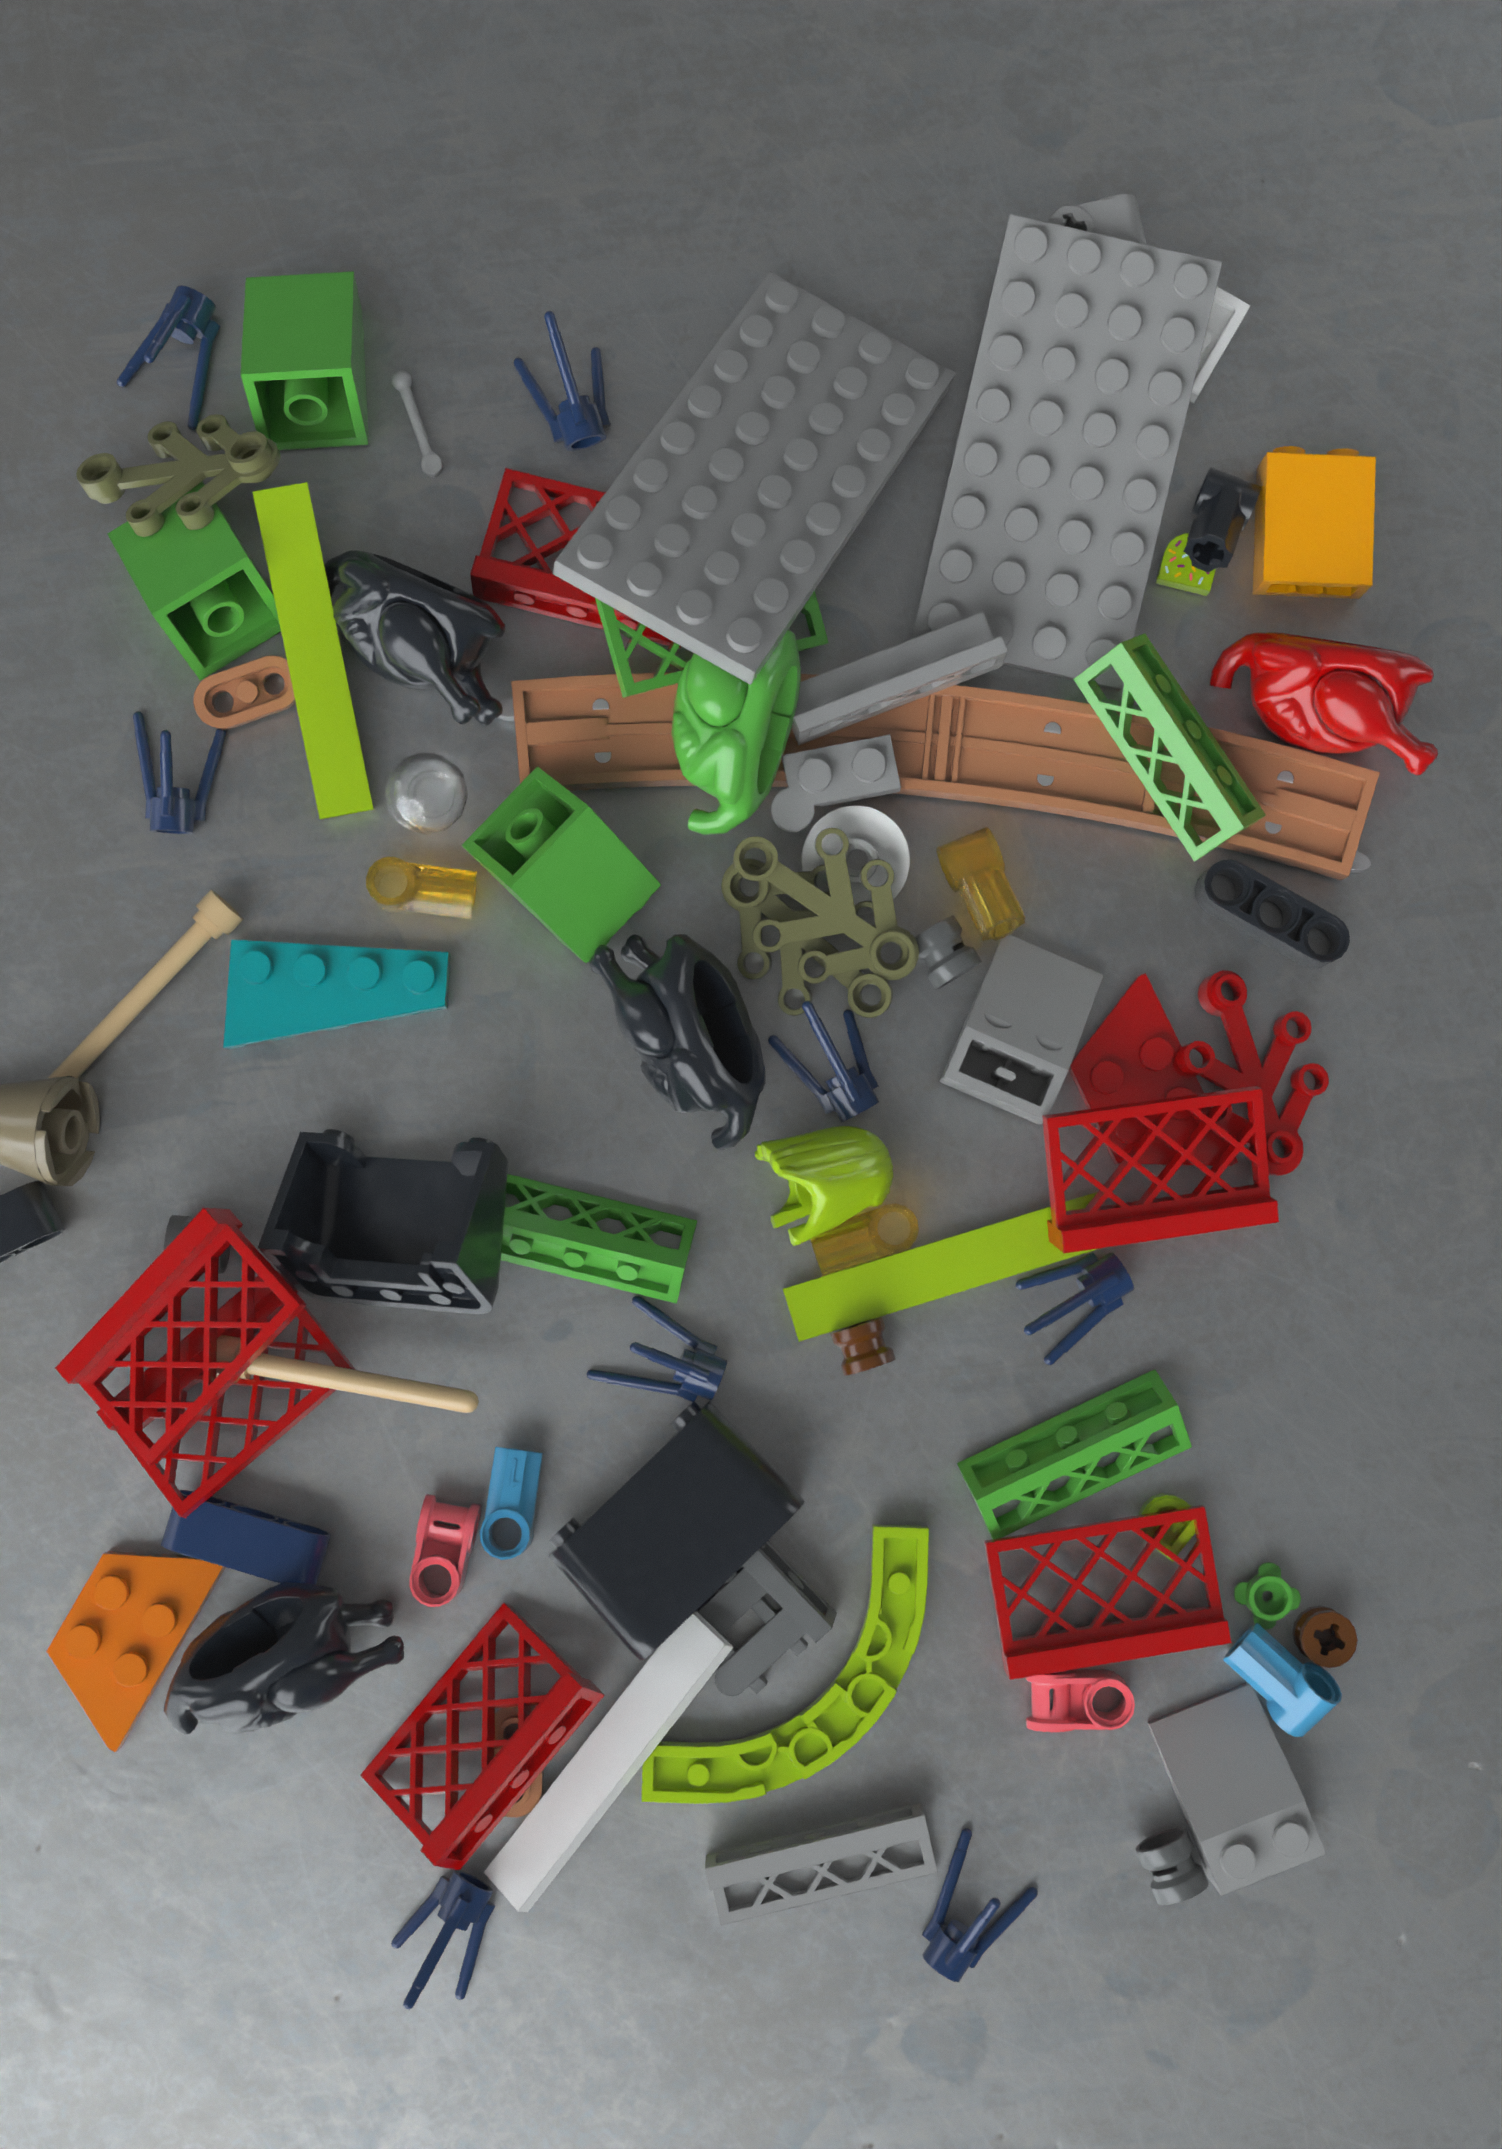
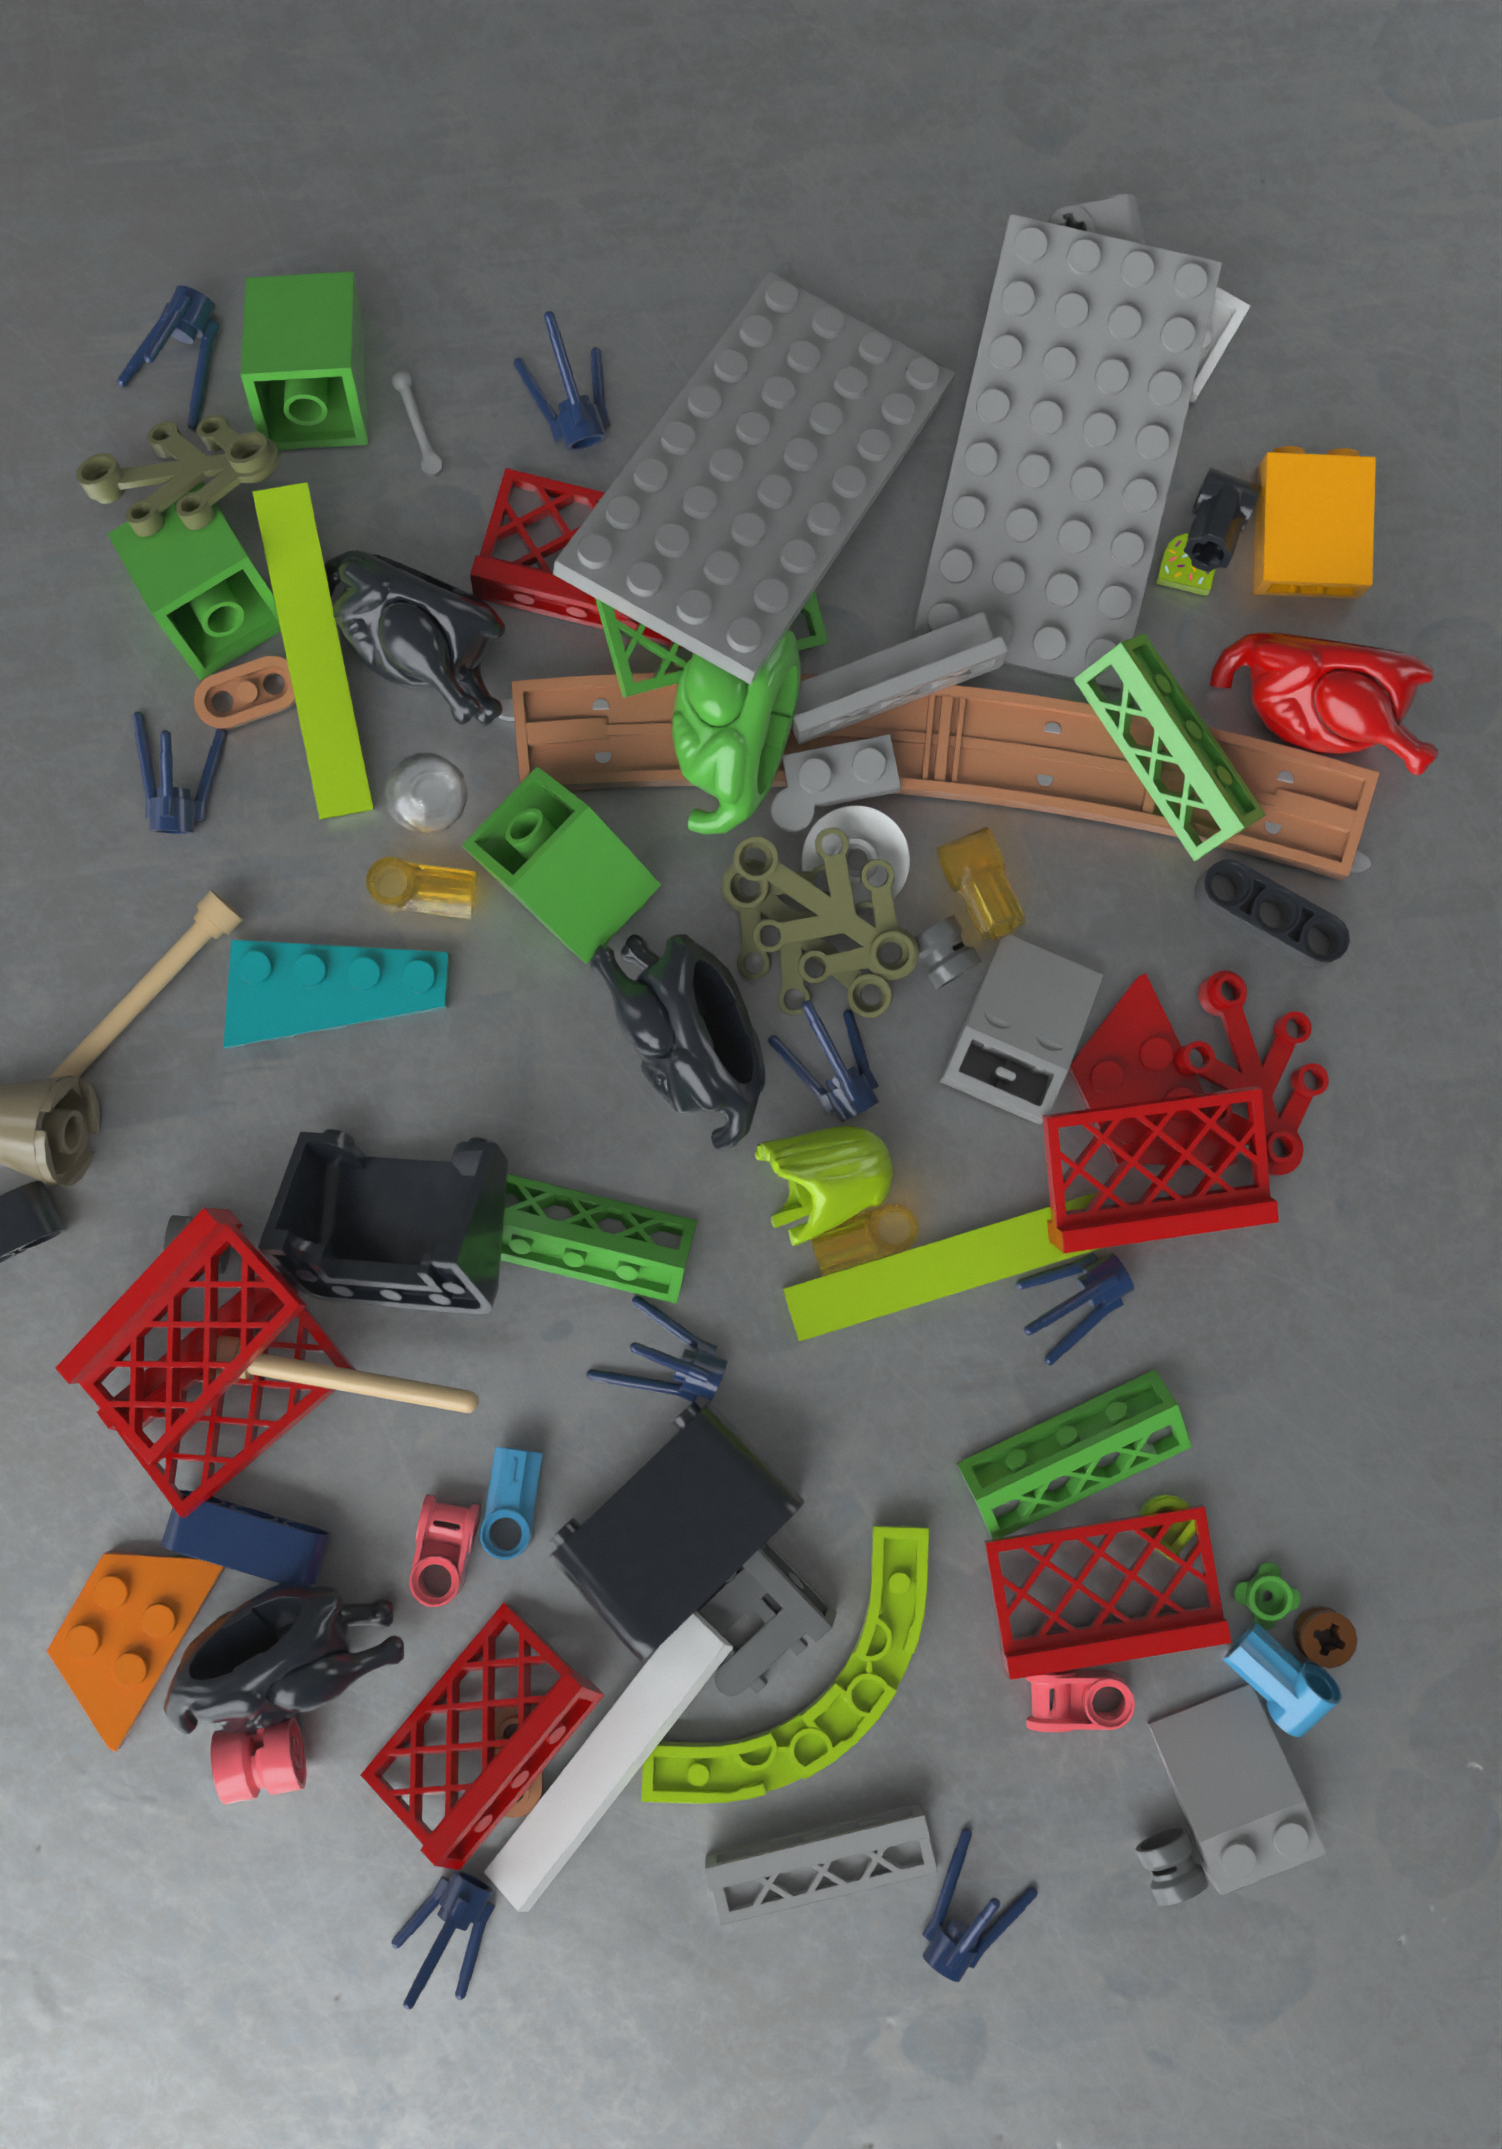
(258, 1760): none -> coral wheel
(863, 1346): reddish brown wheel -> none

